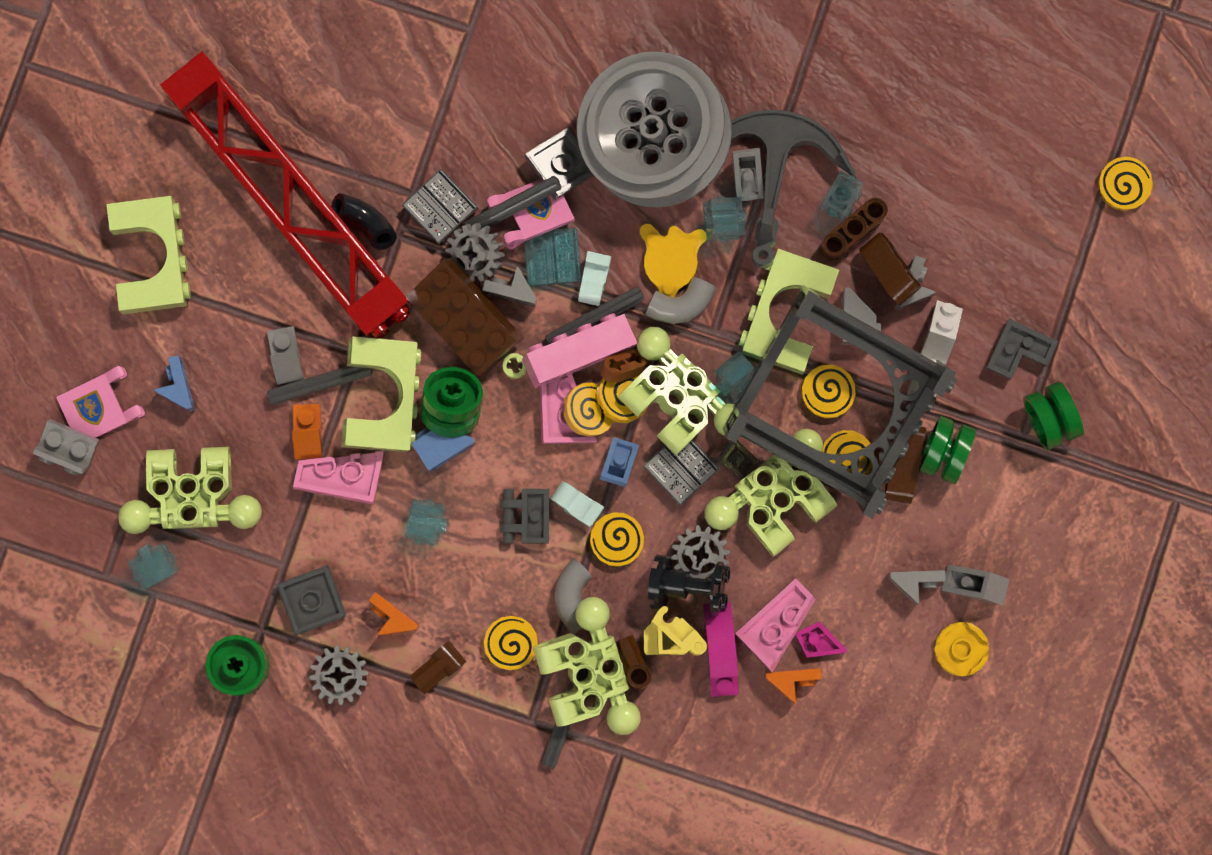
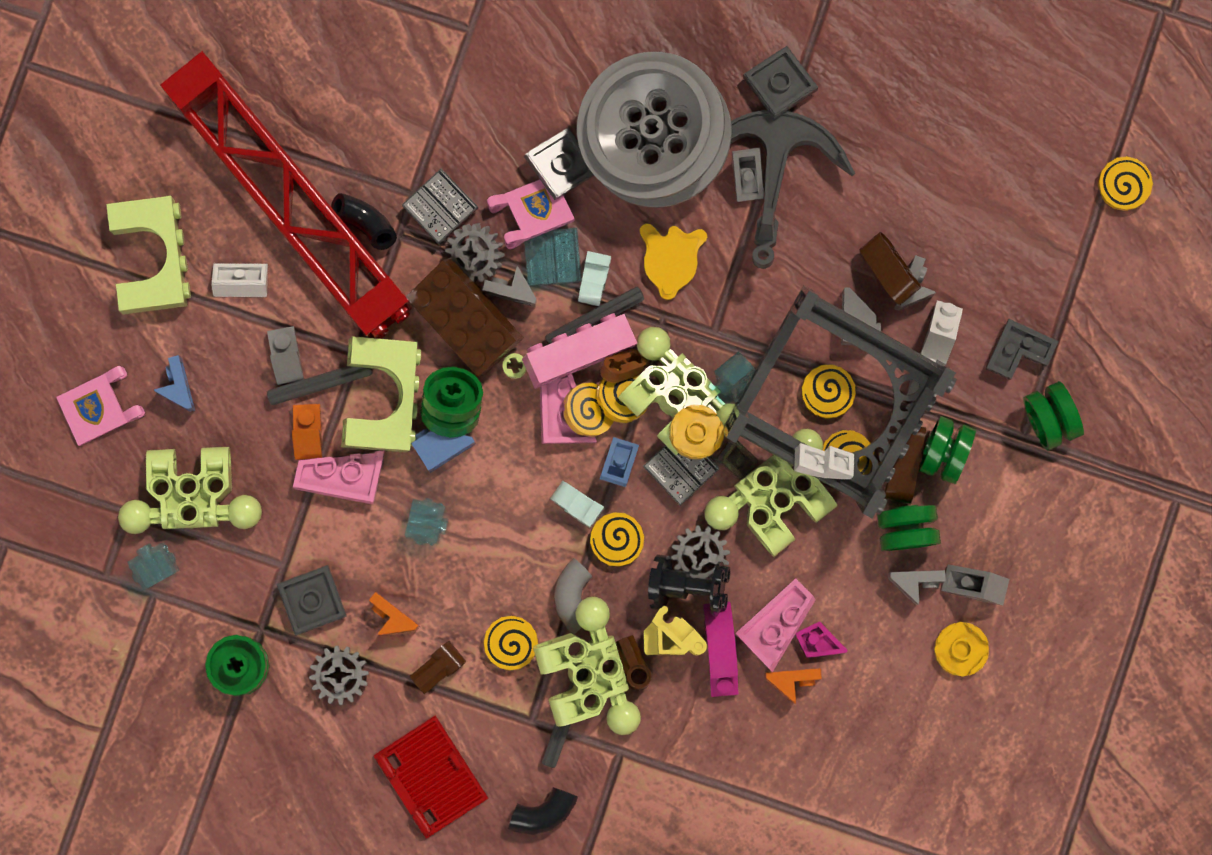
(66, 448): light grey bracket -> none
(240, 280): none -> white slope
(431, 776): none -> red window
(517, 203): dark grey axle -> none
(534, 516): dark grey plate -> none
(543, 817): none -> black cylinder
(682, 308): light grey cylinder -> none
(696, 432): none -> yellow tile
(724, 219): clear light blue head -> none
(780, 82): none -> dark grey plate
(785, 273): yellowish green arch -> none
(831, 463): none -> white slope
(850, 189): clear light blue head -> none
(859, 217): reddish brown beam -> none
(908, 522): none -> green wheel

